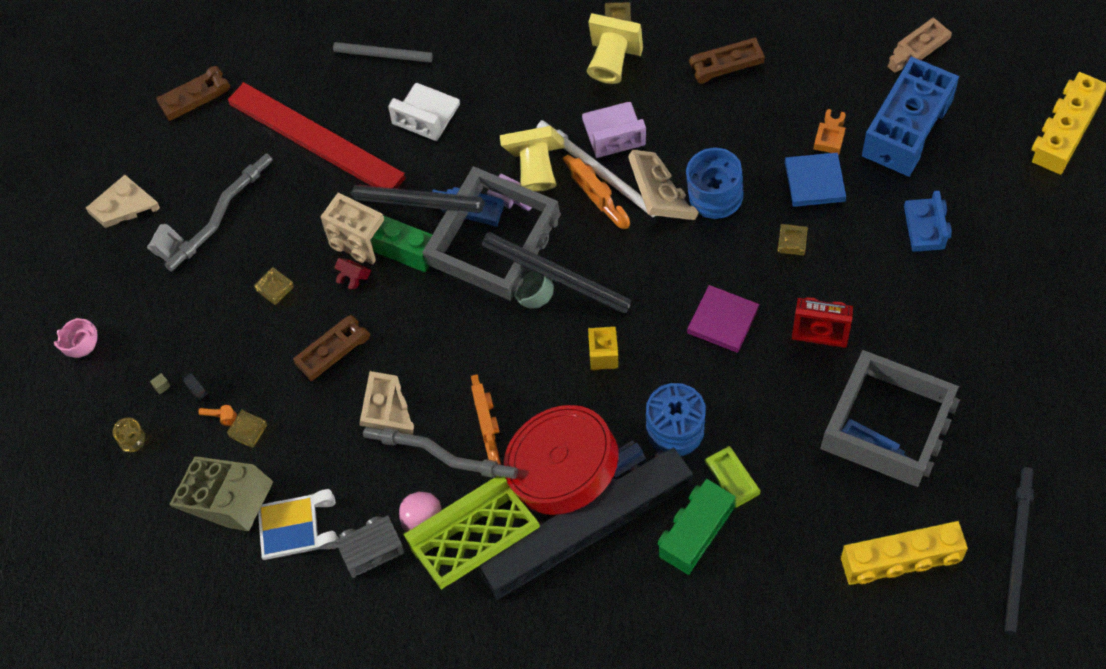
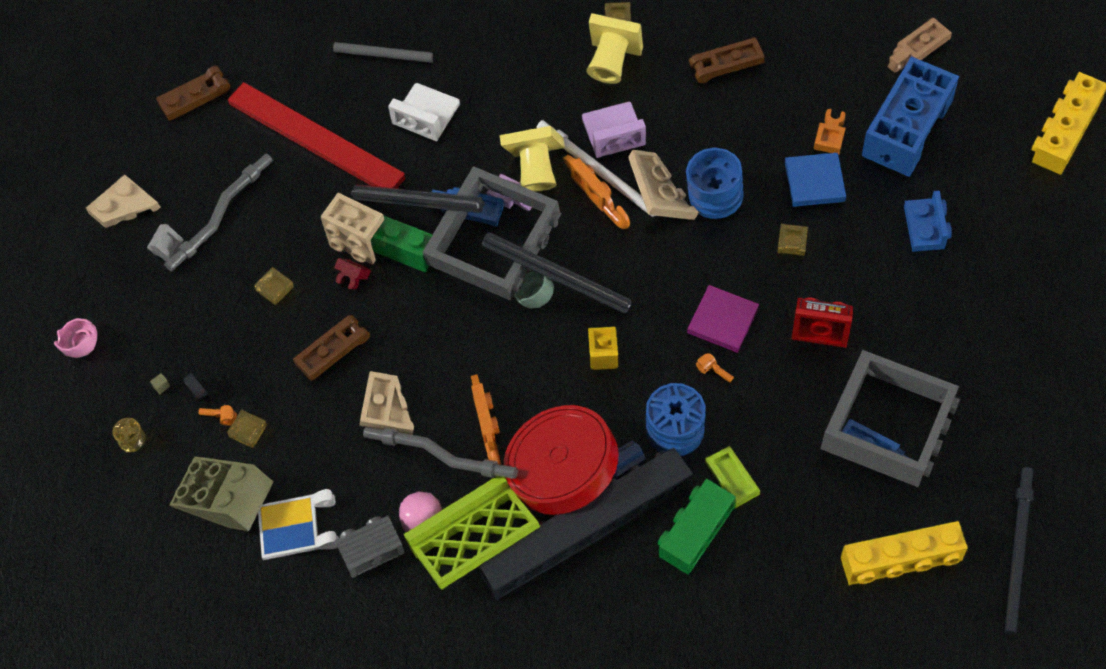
(708, 362): none -> orange hand

